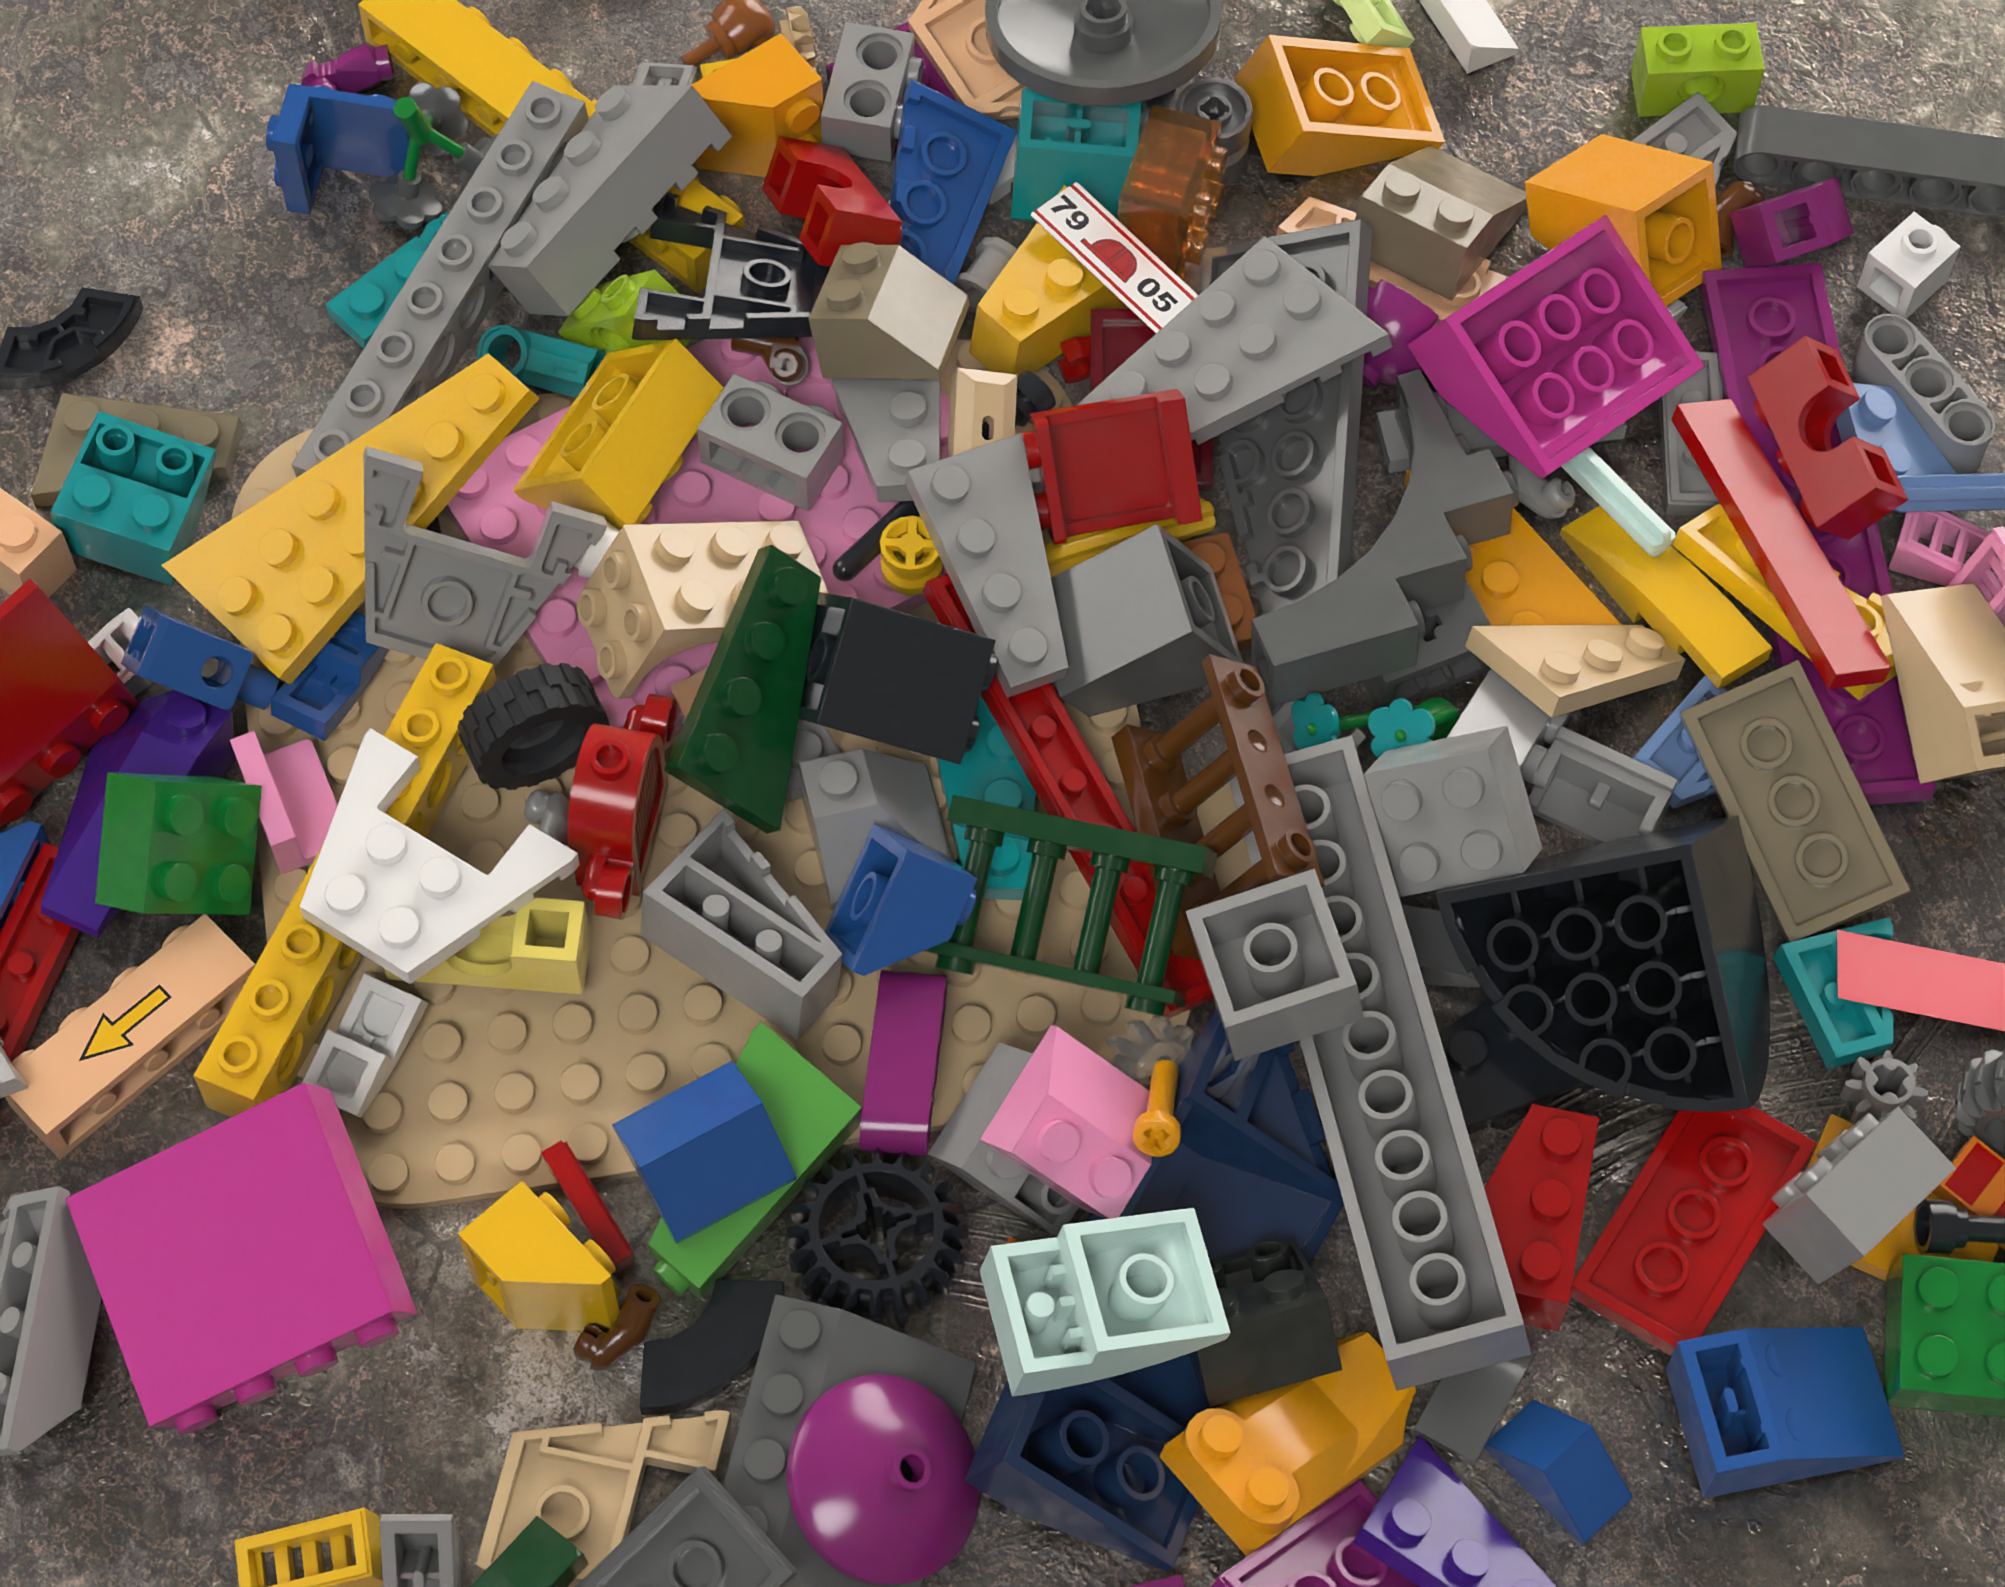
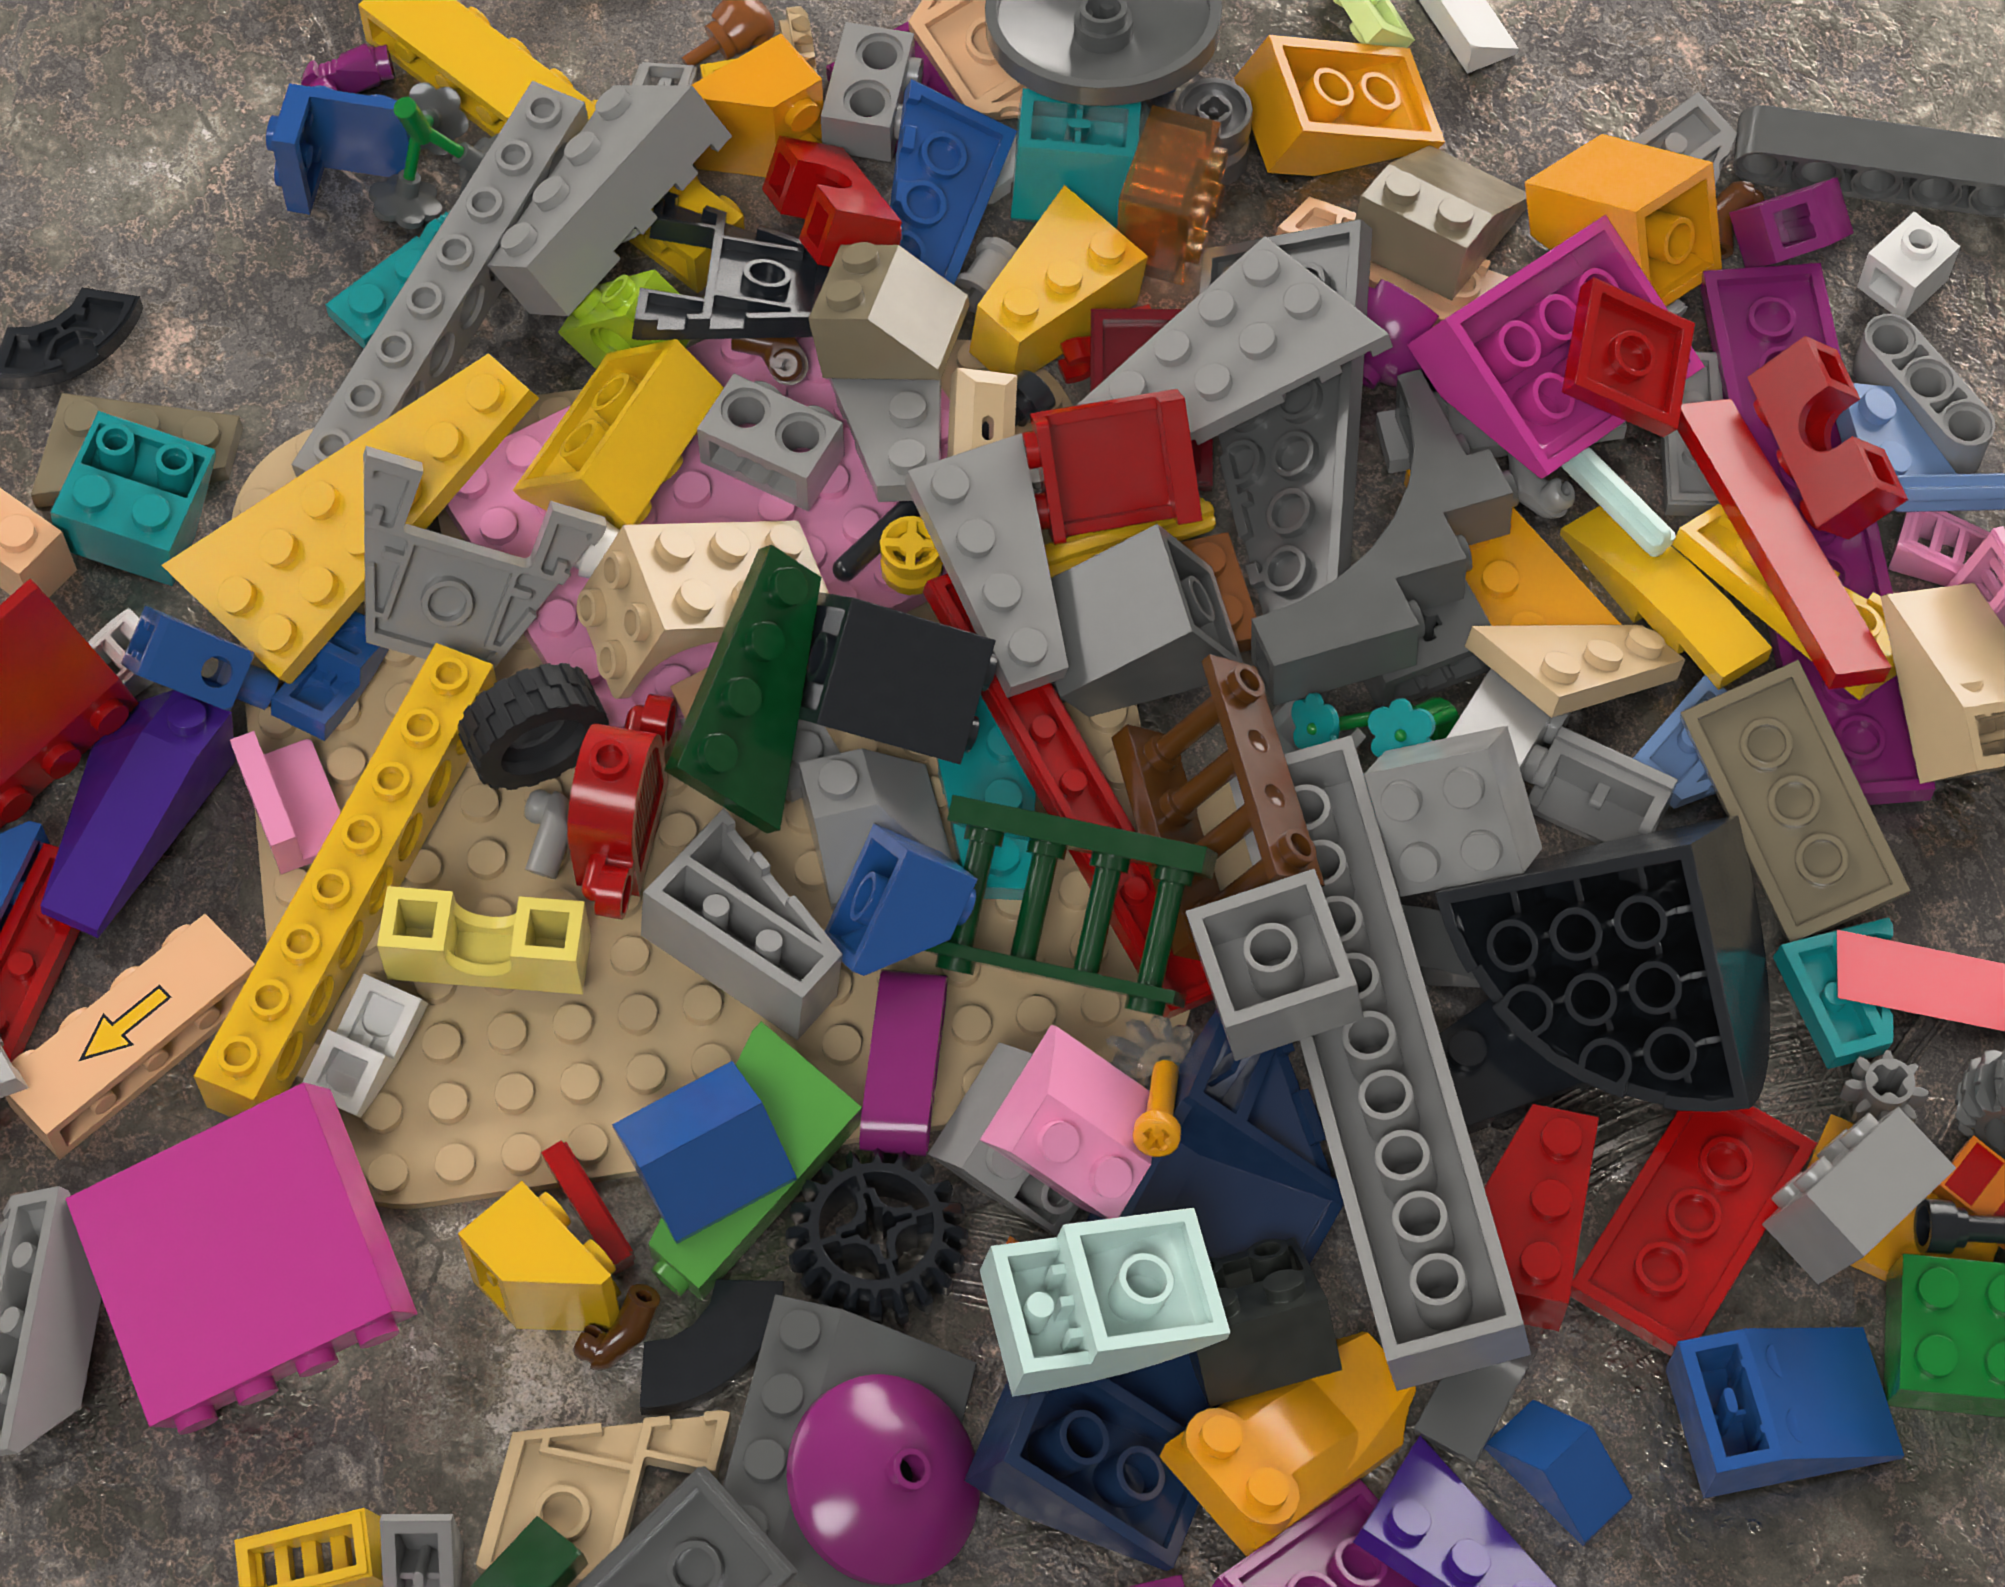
(178, 844): green brick -> none
(401, 893): white wing -> none
(544, 359): teal piece -> none
(1114, 256): white sticker -> none
(1628, 357): none -> red tile
(1709, 59): lime brick -> none

